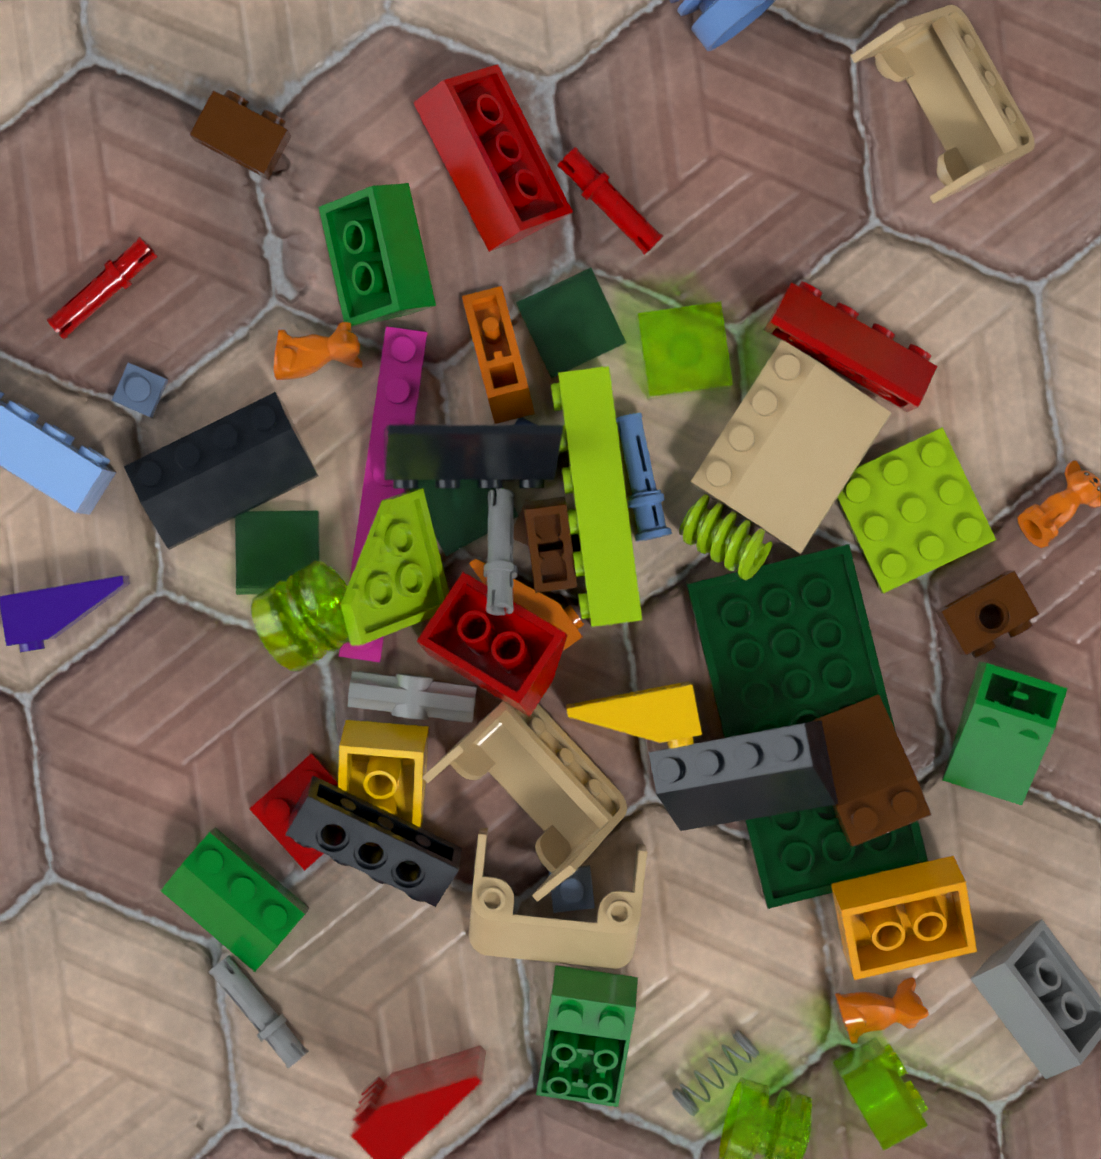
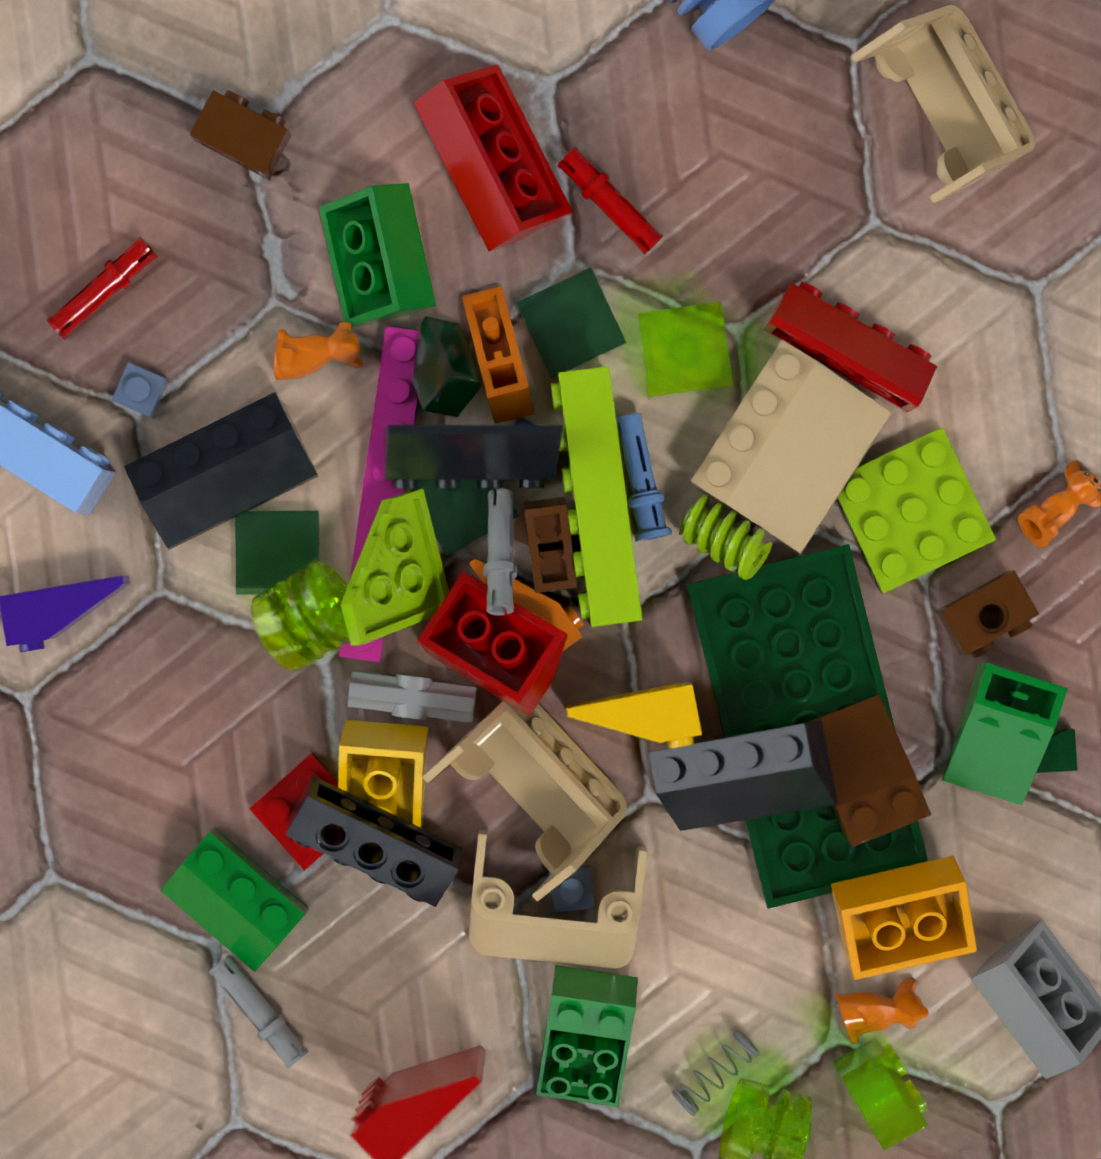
(444, 368): none -> clear green slope
(1060, 753): none -> dark green tile

